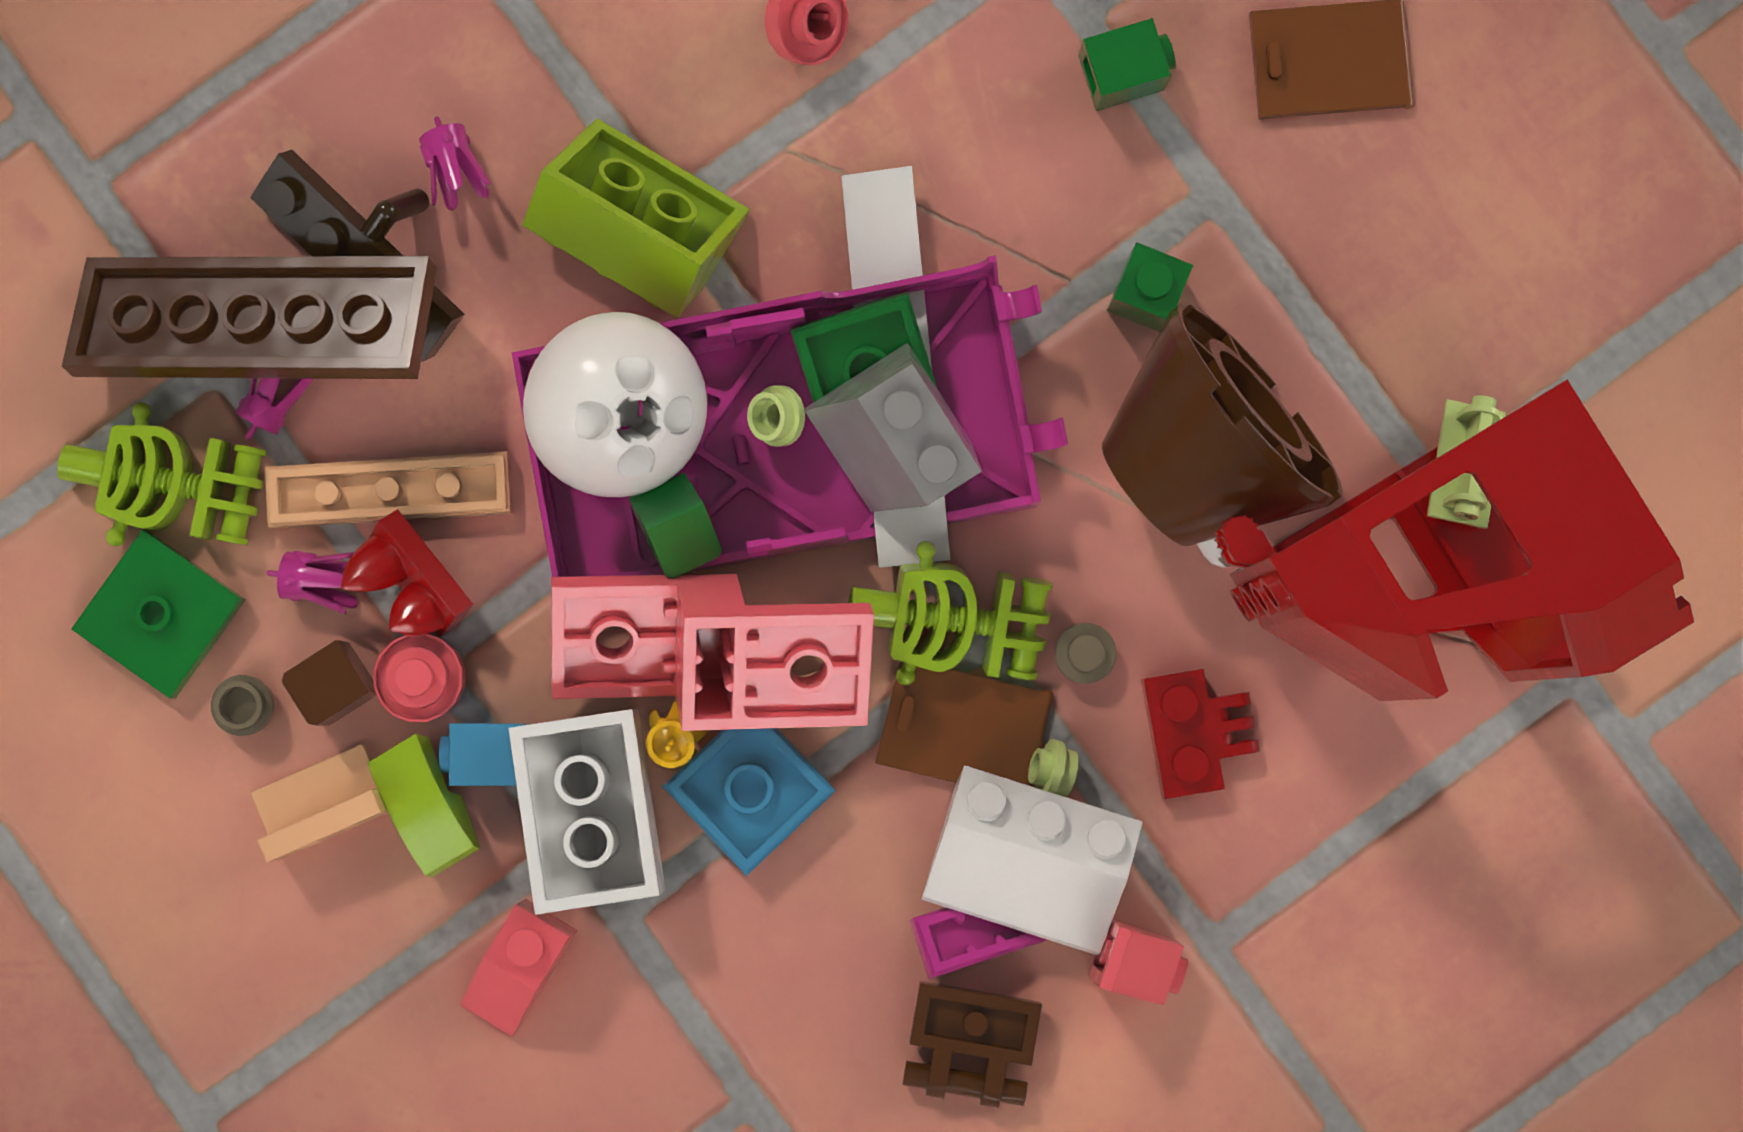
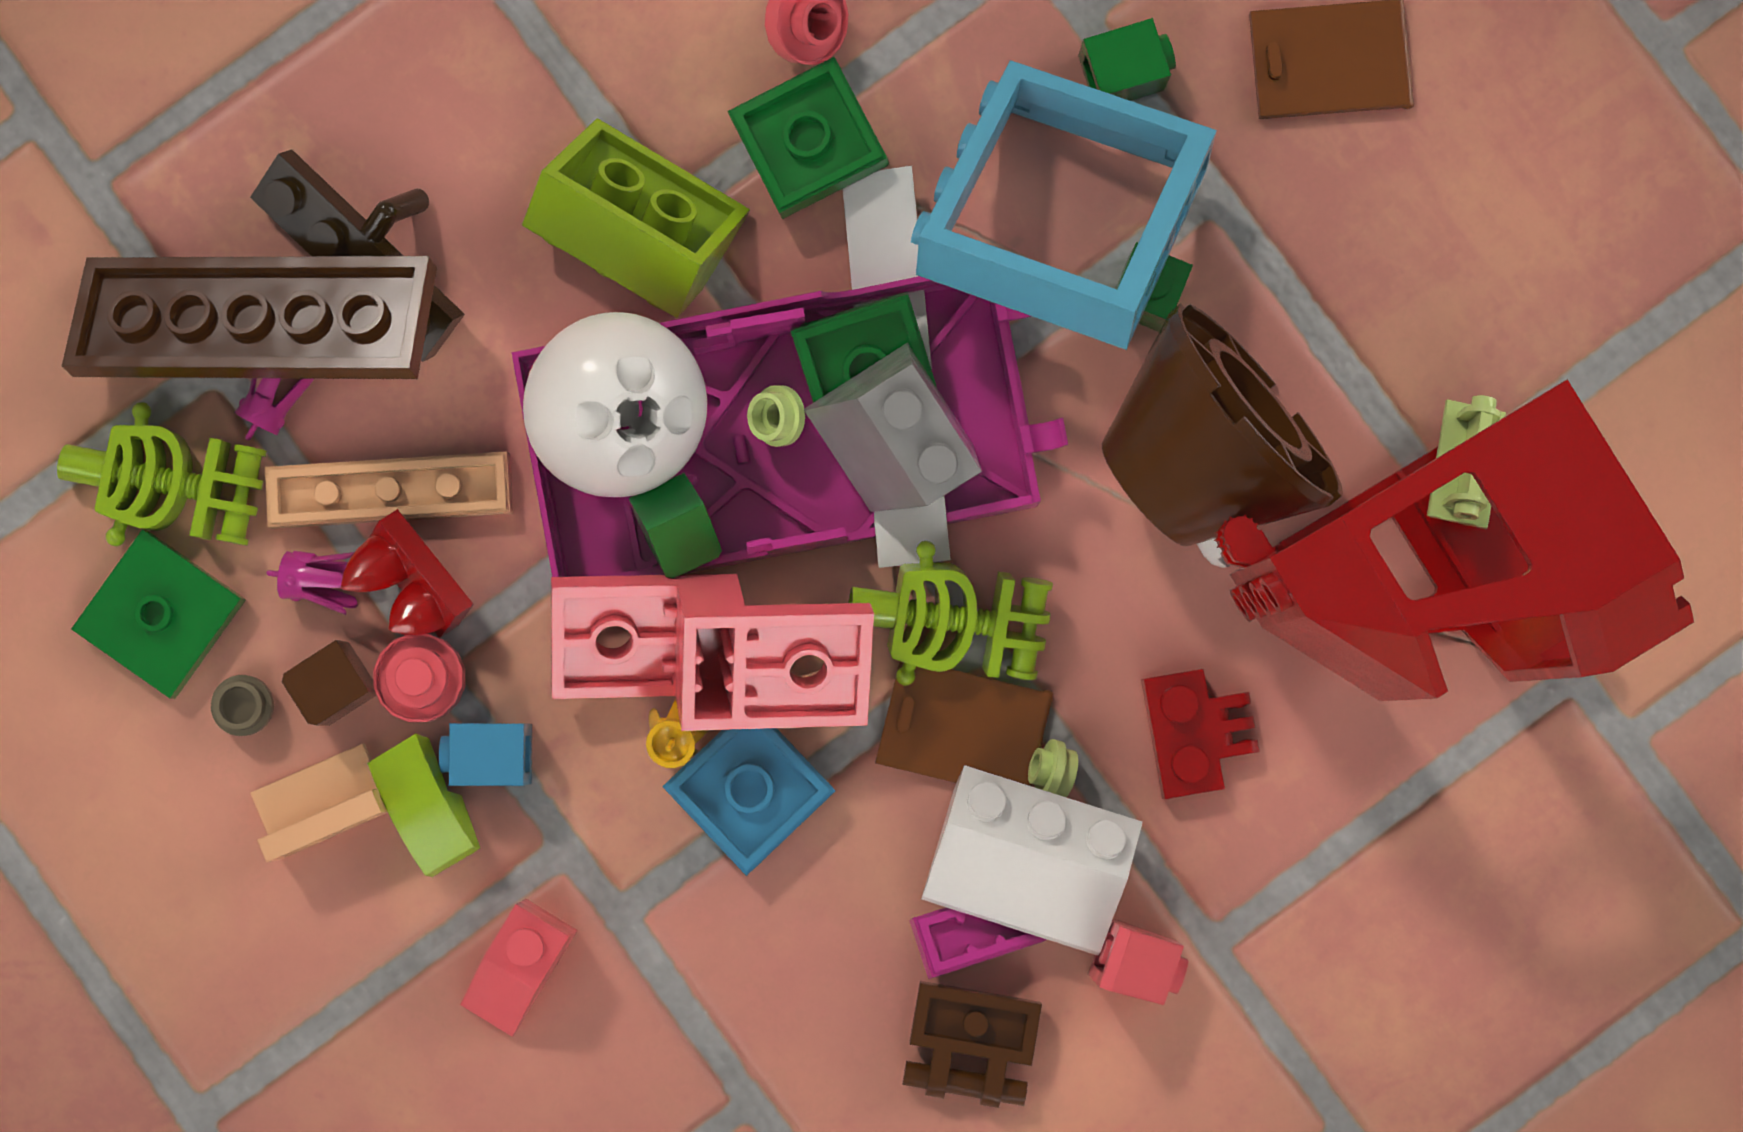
(443, 152): dark pink piece -> none
(587, 811): white slope -> none
(808, 138): none -> green plate
(1037, 287): none -> medium azure window
(1085, 653): dark tan plate -> none

